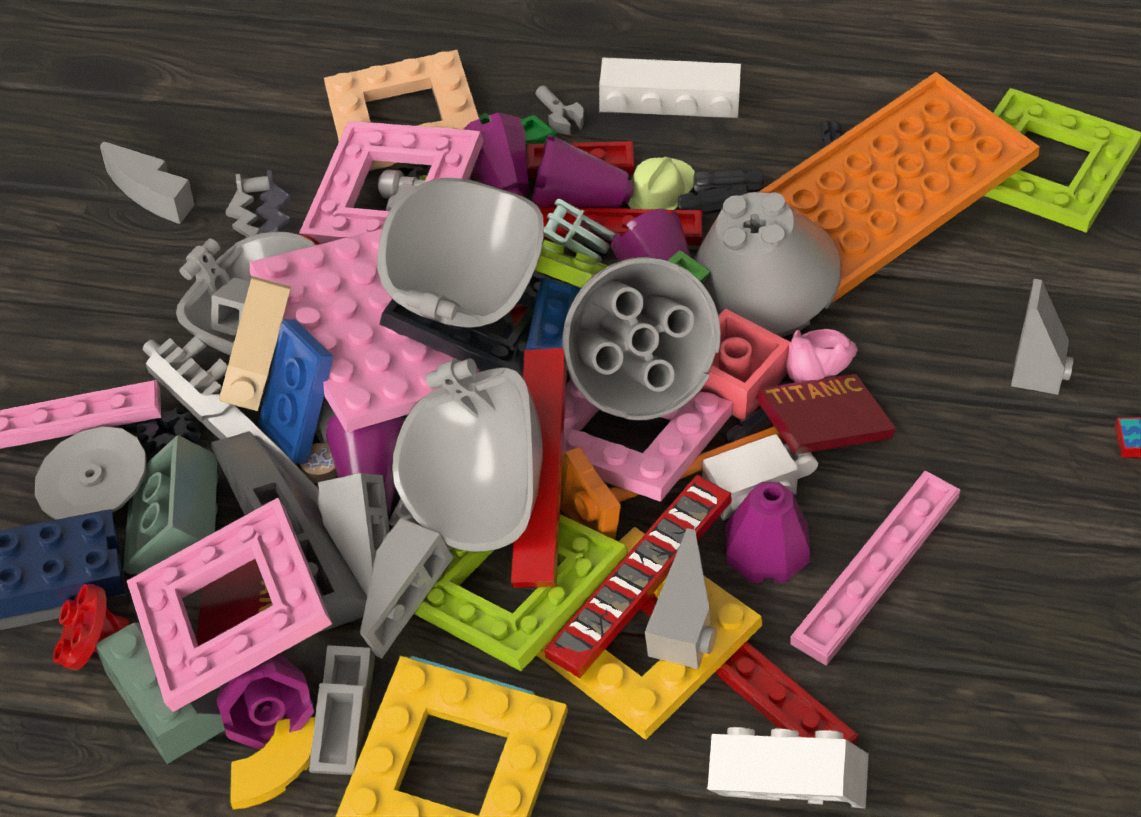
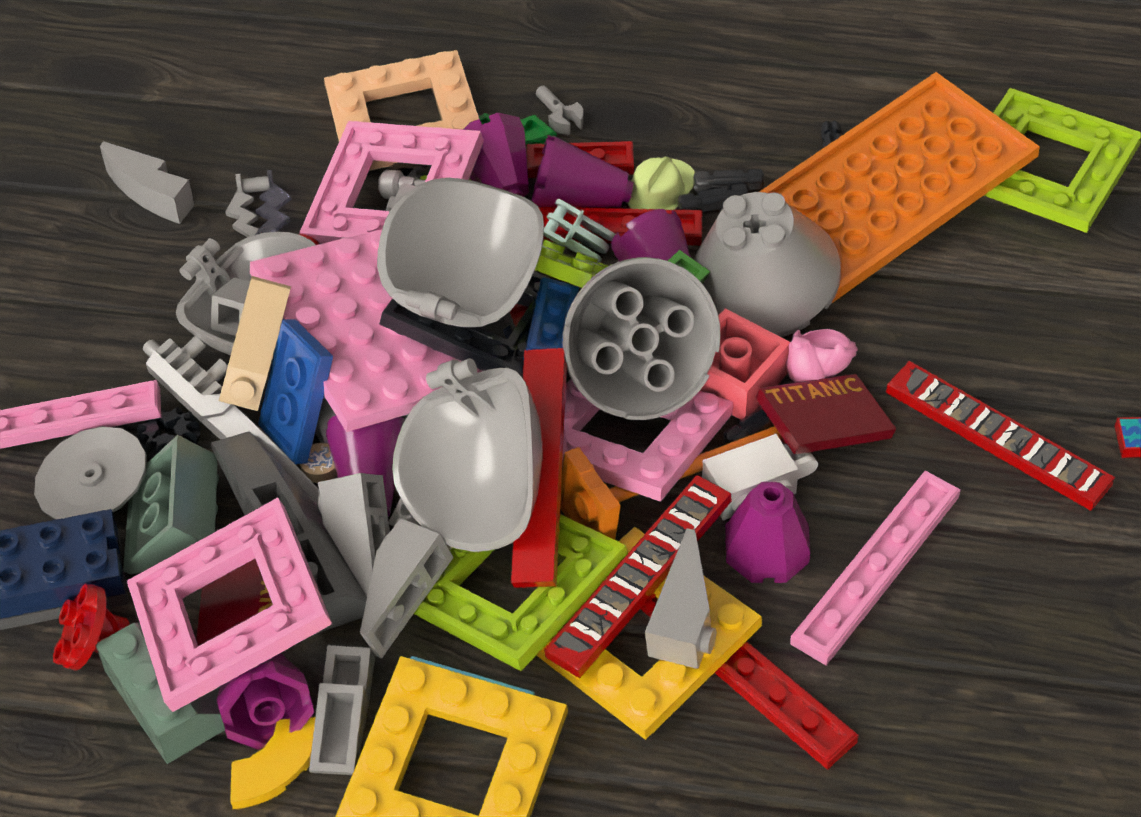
(669, 87): white brick -> none
(788, 766): white wedge -> none
(1000, 435): none -> tile
(1042, 346): light grey slope -> none

